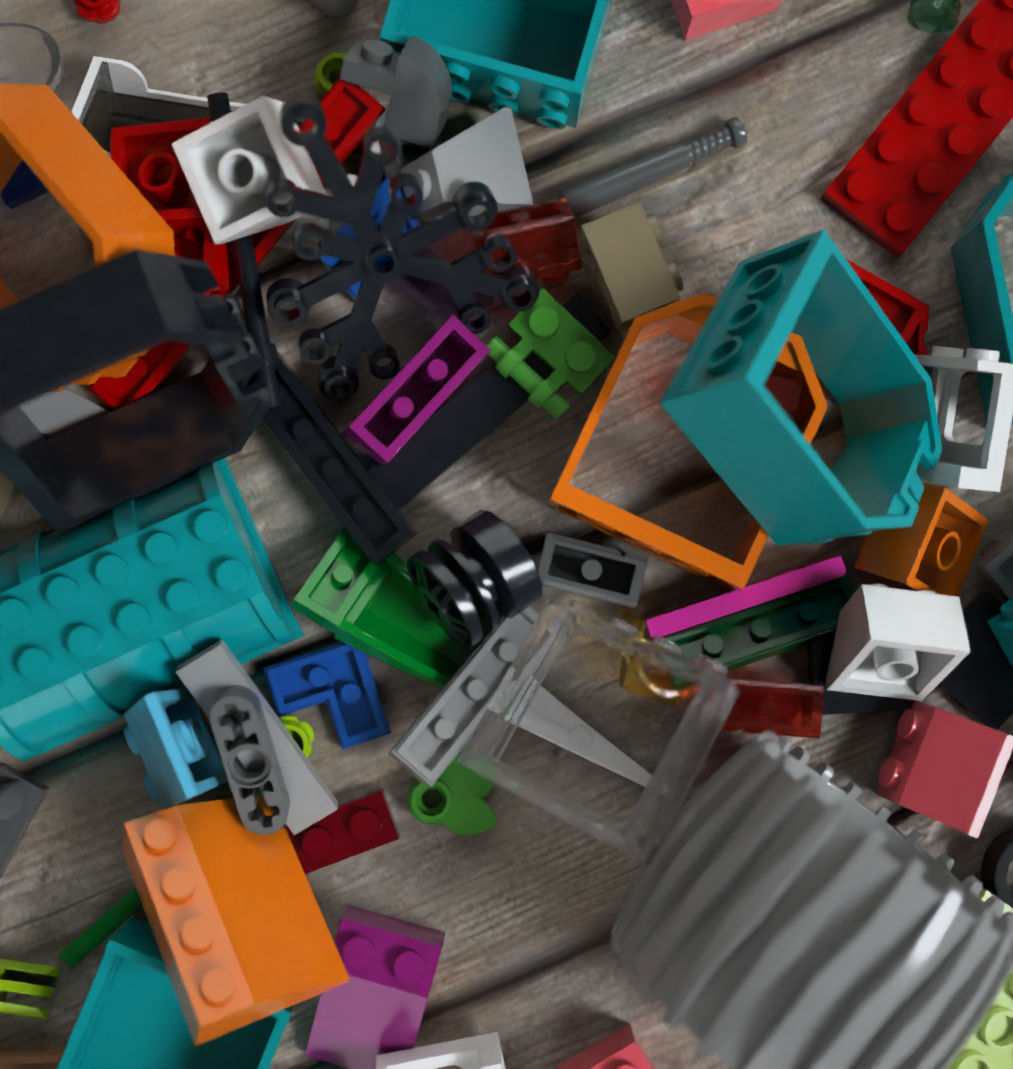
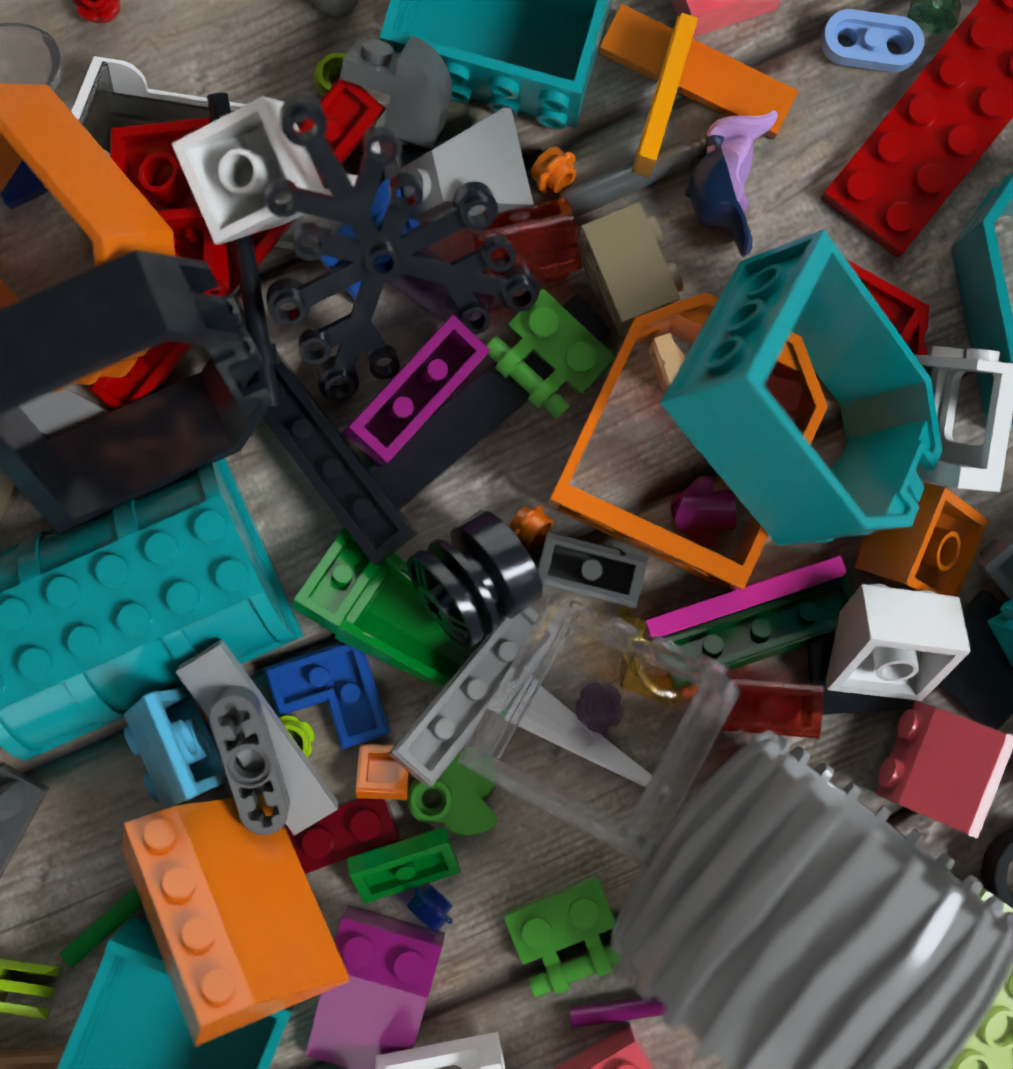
(380, 774): none -> orange tile
(403, 865): none -> green plate
(431, 908): none -> clear blue plate
(531, 526): none -> orange plate
(554, 170): none -> orange plate
(557, 923): none -> bright green plate
(586, 707): none -> clear purple plate
(615, 1011): none -> magenta bar
(664, 95): none -> light orange tile
(665, 359): none -> tan tile
(702, 511): none -> magenta piece
(707, 73): none -> orange tile
(720, 176): none -> hair
(870, 37): none -> light blue plate

